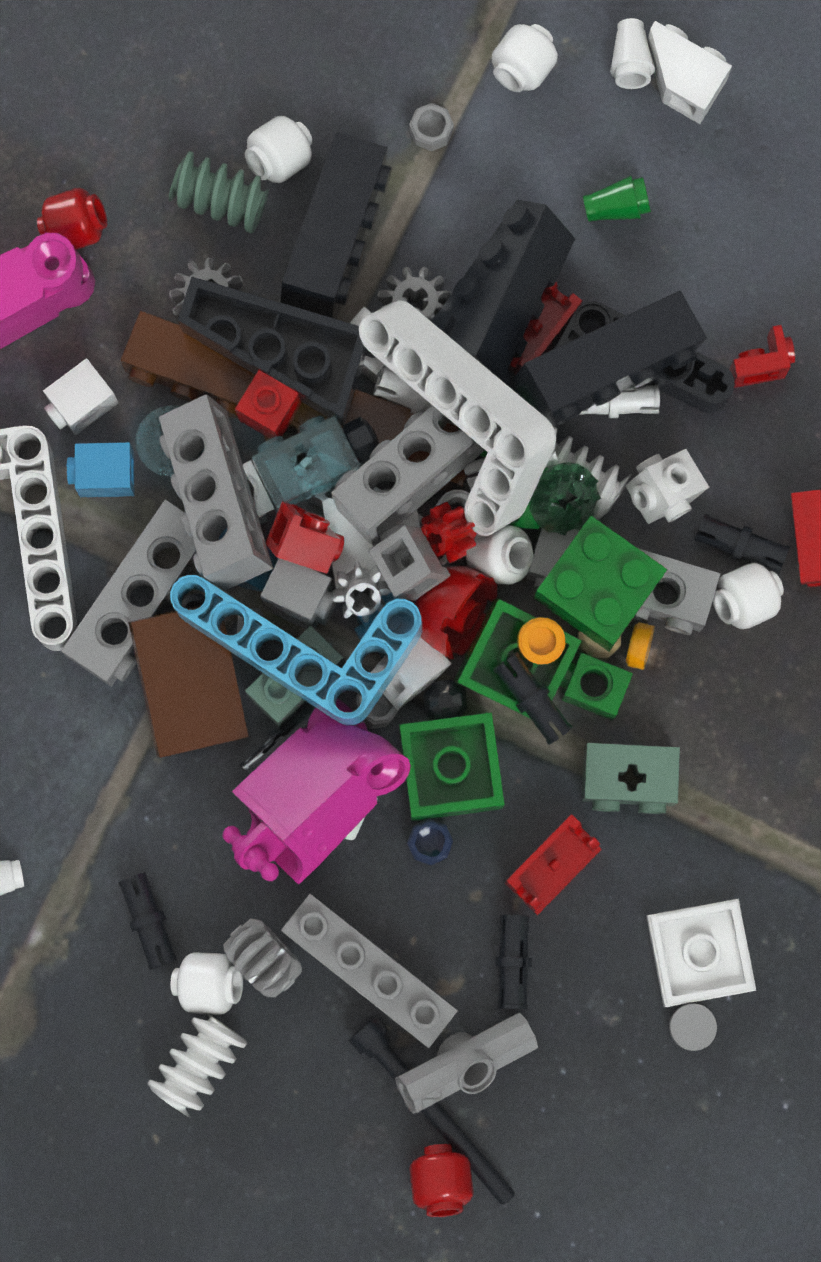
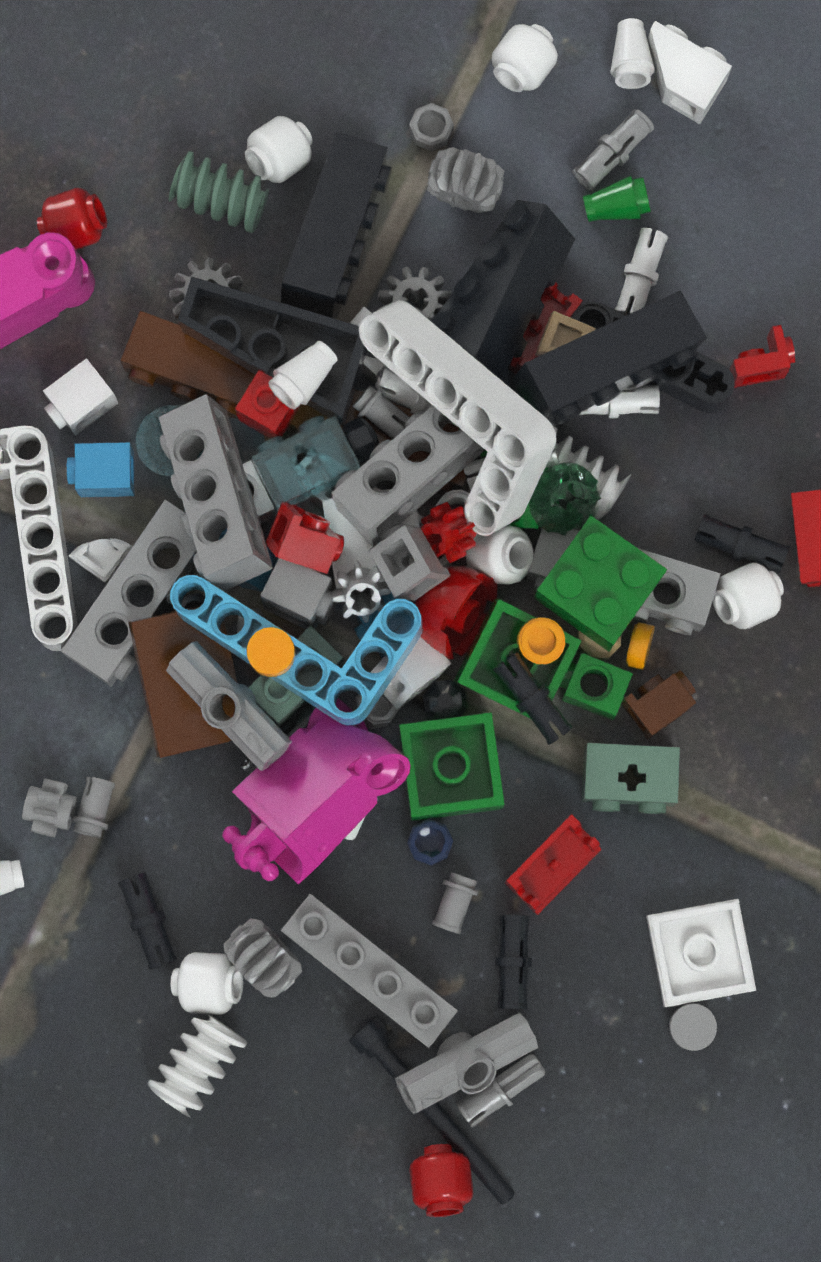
(49, 807): none -> light grey gear
(93, 807): none -> light grey pin
(101, 557): none -> white tile
(207, 685): none -> light grey piece
(271, 652): none -> light orange tile
(302, 375): none -> white cone
(381, 412): none -> light grey pin
(455, 902): none -> light grey pin
(465, 180): none -> light grey gear
(503, 1088): none -> light grey axle
(560, 331): none -> tan tile
(613, 149): none -> light grey pin
(642, 271): none -> white pin
(660, 702): none -> reddish brown brick
(666, 486): white brick -> none

